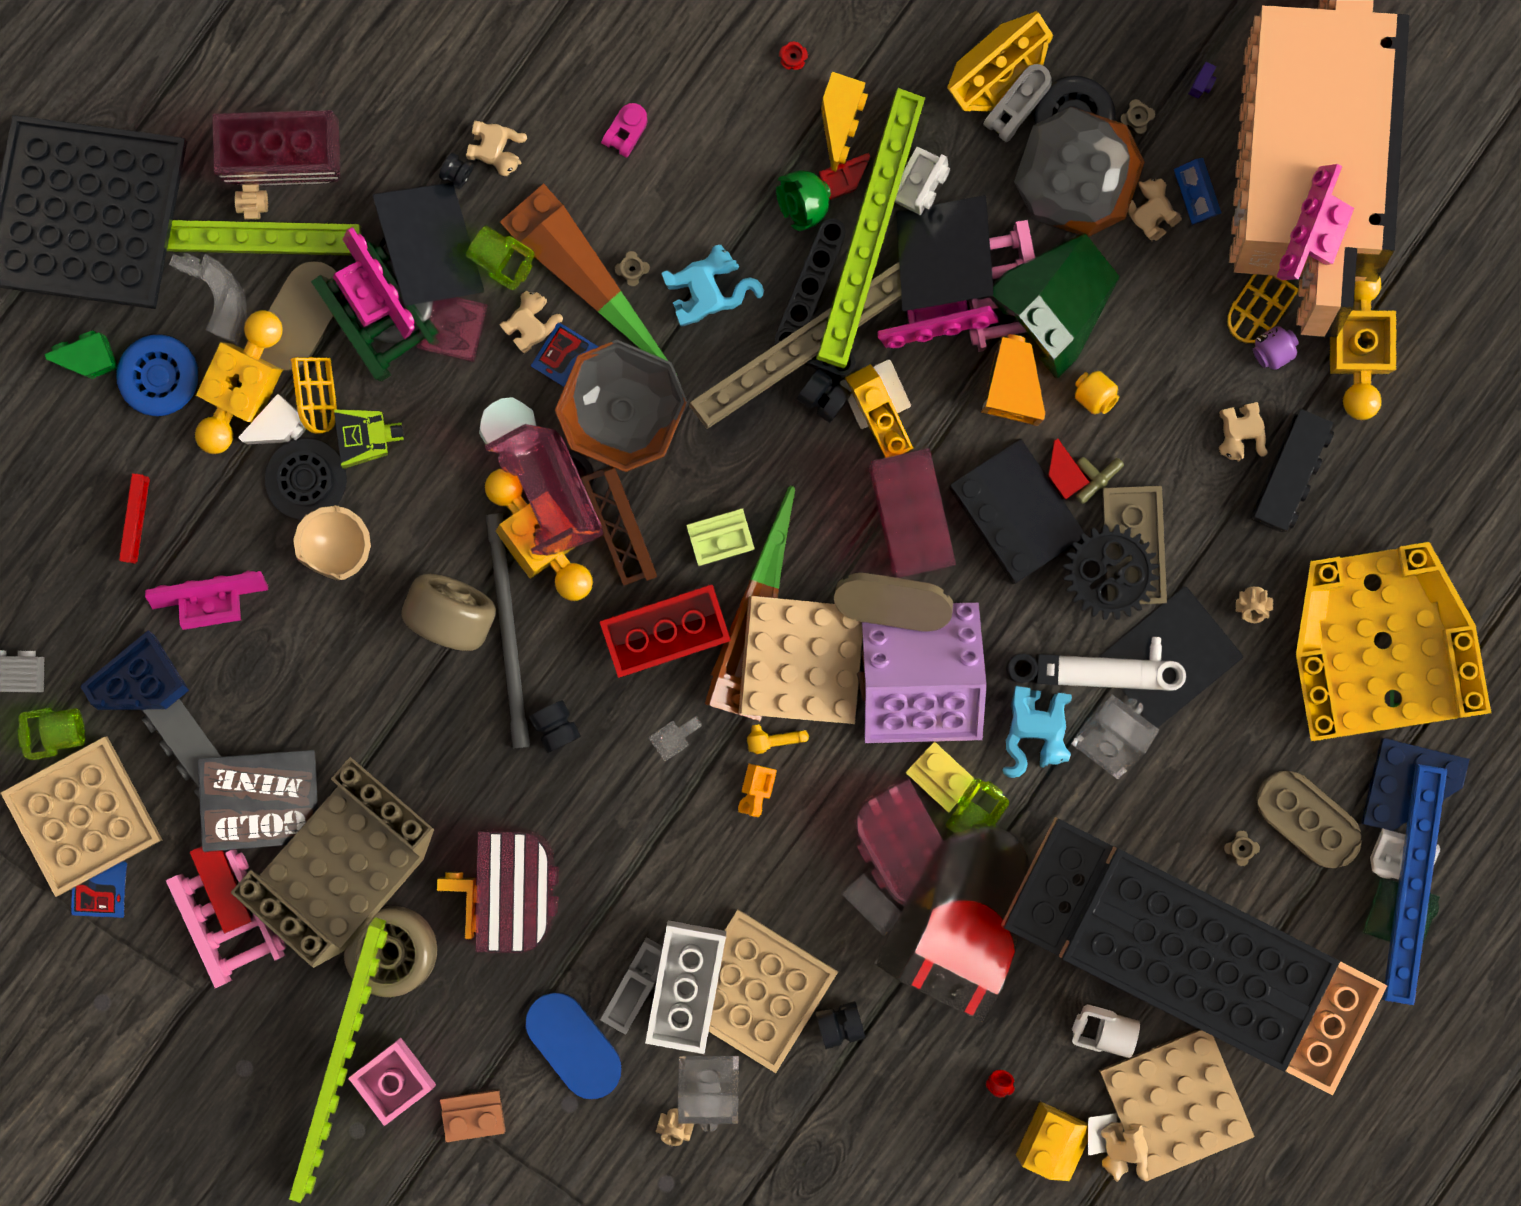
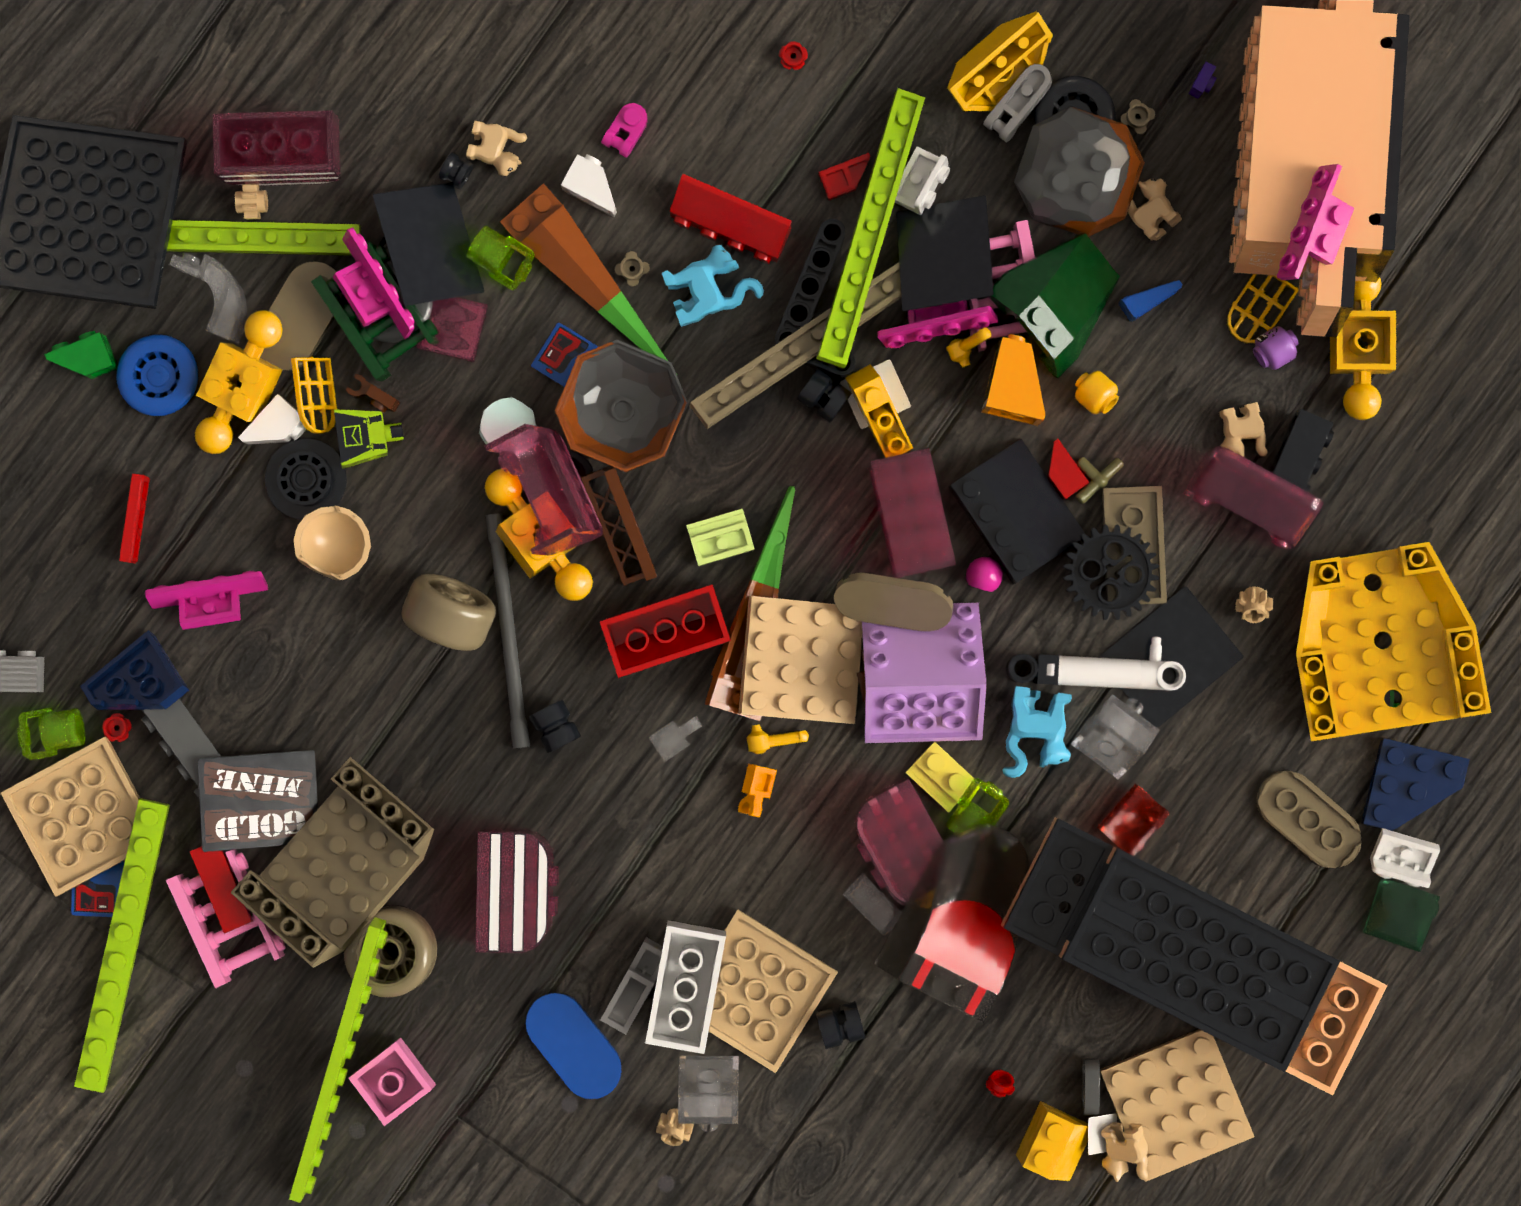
(109, 727): none -> red plate
(122, 945): none -> lime plate
(380, 399): none -> reddish brown plate
(455, 882): yellow bracket -> none
(472, 1115): nougat plate -> none
(530, 327): tan animal -> none
(589, 183): none -> white slope
(730, 219): none -> red slope
(804, 198): green cylinder -> none
(838, 110): yellow slope -> none
(960, 349): none -> yellow piece
(984, 574): none -> dark pink piece
(1090, 1087): none -> dark grey beam
(1114, 1034): white piece -> none
(1133, 820): none -> clear red bracket
(1142, 302): none -> blue slope
(1197, 191): blue piece -> none
(1242, 856): dark tan plate -> none
(1254, 495): none -> clear pink windscreen
(1414, 884): blue tile -> none

